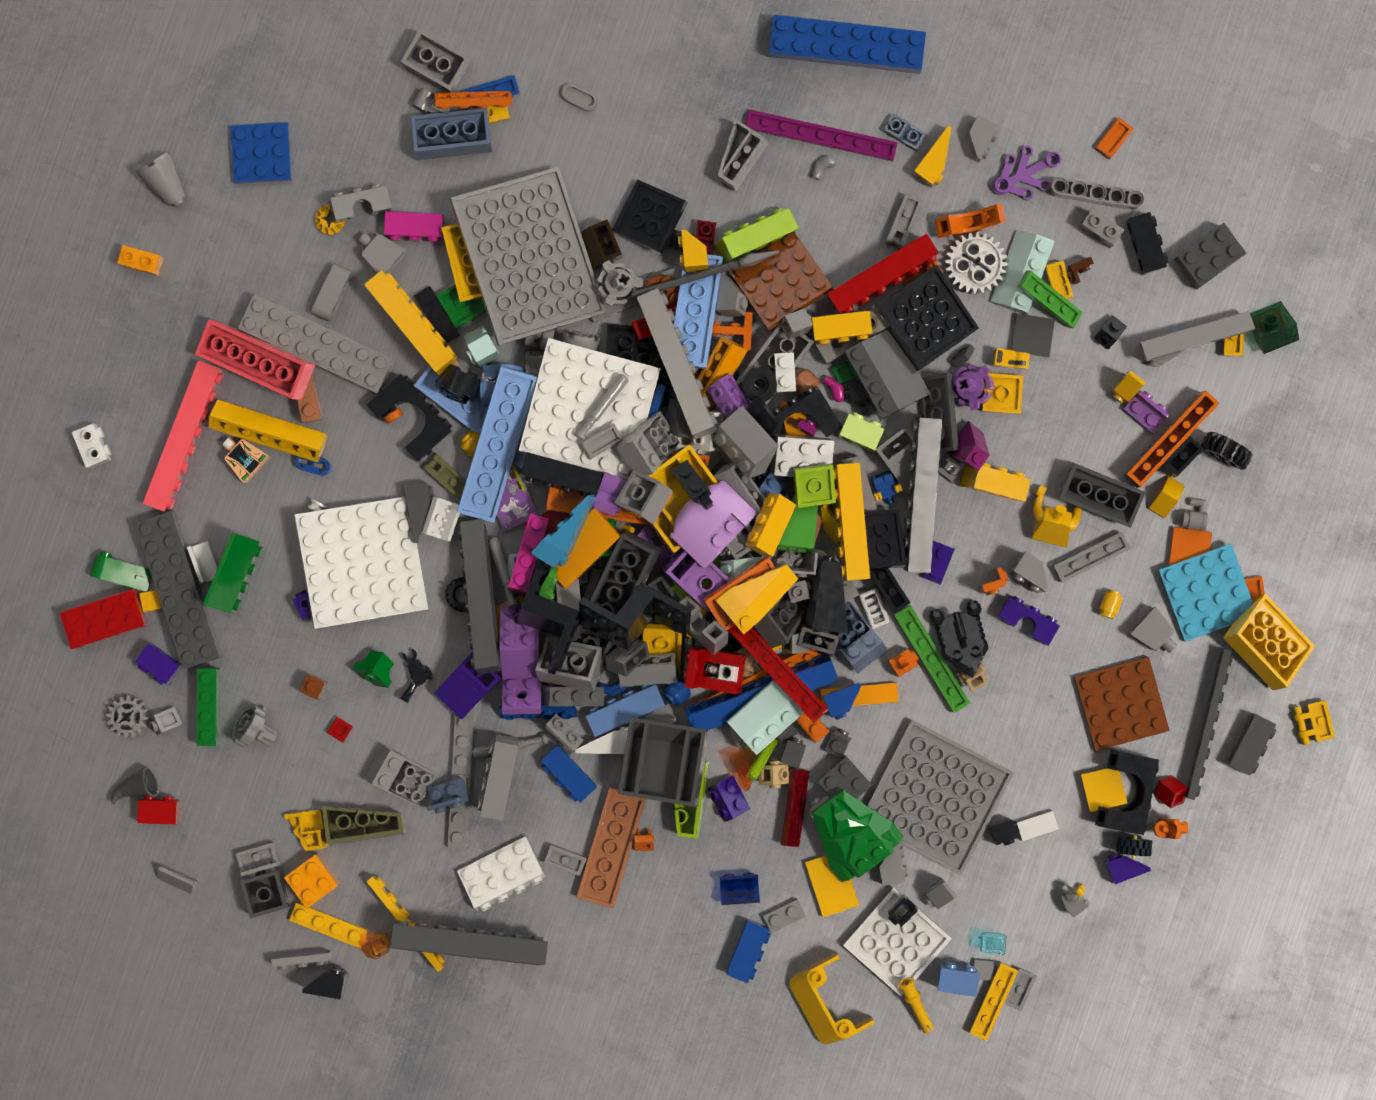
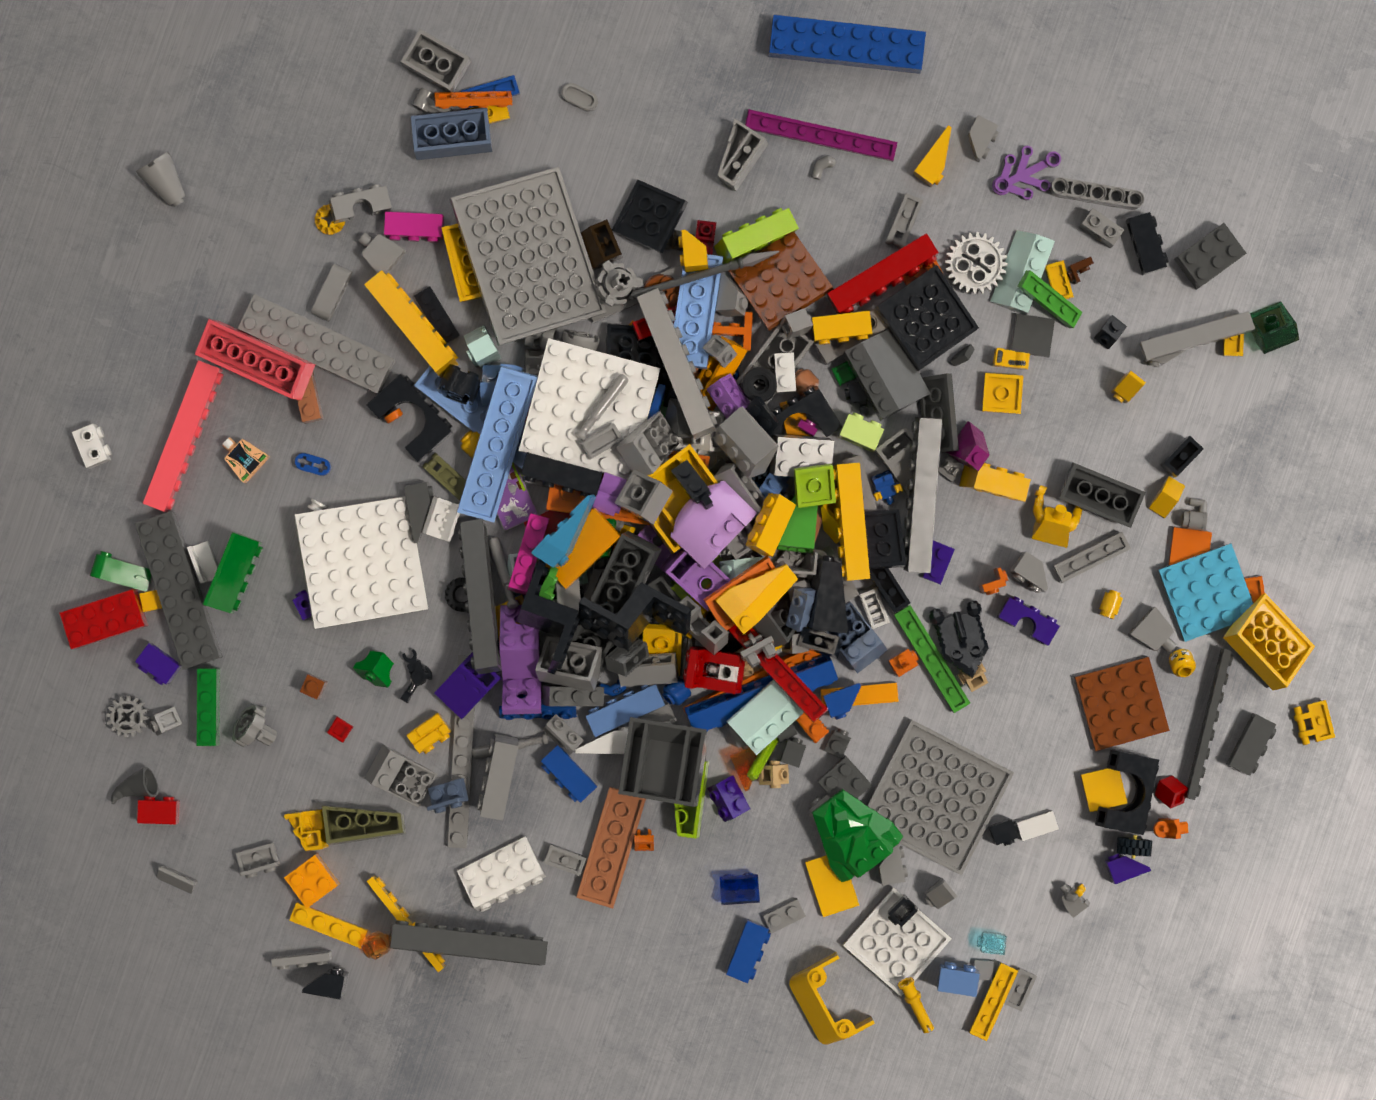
(140, 260): light orange brick -> none
(261, 152): blue plate -> none
(265, 893): dark grey brick -> none
(267, 430): yellow brick -> none
(429, 733): none -> yellow brick
(460, 312): green plate -> none
(720, 350): none -> light grey bracket
(750, 653): none -> light grey hips
(795, 807): dark red plate -> none
(800, 608): none -> sand blue bracket
(836, 389): dark pink arm -> none
(905, 132): sand blue slope -> none
(964, 377): medium lavender piece -> none
(970, 222): orange arch -> none
(1114, 138): orange tile -> none
(1146, 411): medium lavender bracket -> none
(1171, 439): orange brick -> none
(1182, 663): none -> yellow head
(1226, 450): black gear -> none

